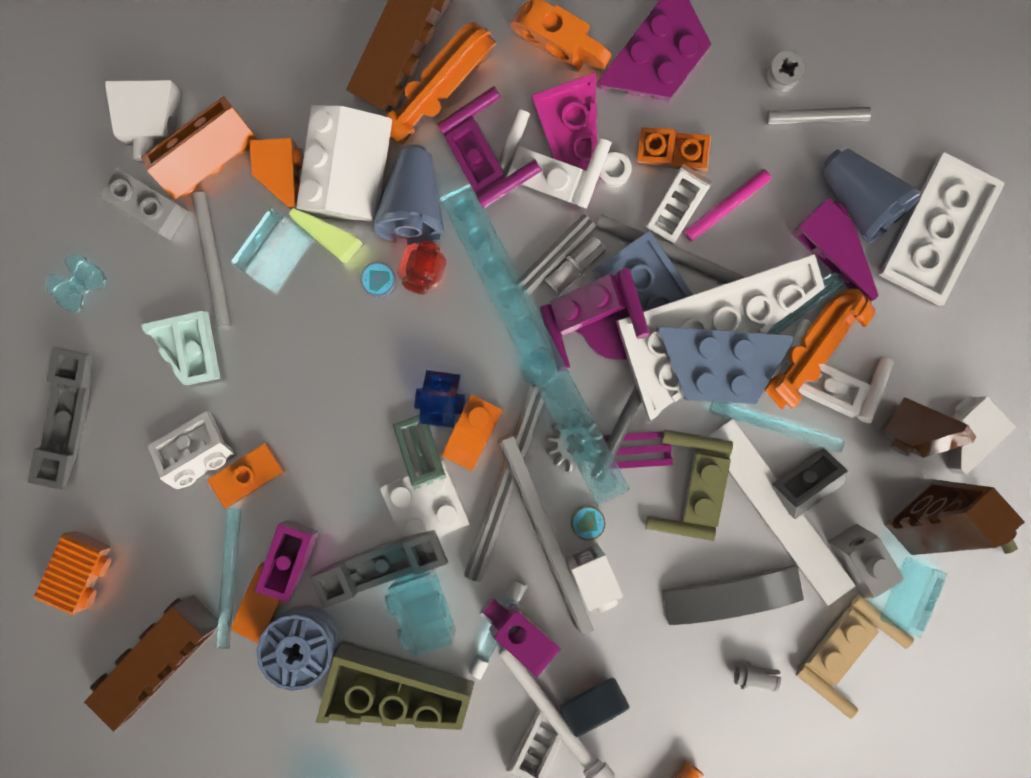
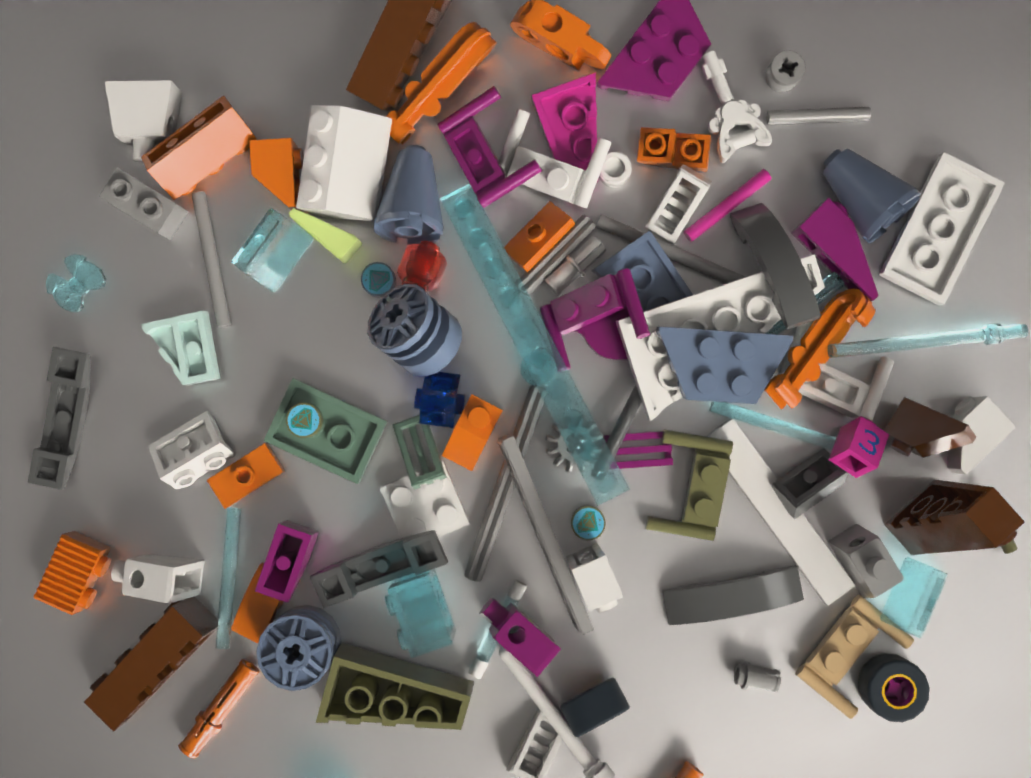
(159, 577): none -> white torso
(209, 721): none -> orange pin
(304, 420): none -> tile
(344, 440): none -> sand green plate
(414, 330): none -> sand blue wheel
(538, 236): none -> orange plate
(732, 113): none -> white piece
(780, 264): none -> dark grey slope
(859, 447): none -> dark pink brick
(906, 690): none -> black wheel
(988, 334): none -> clear light blue bar

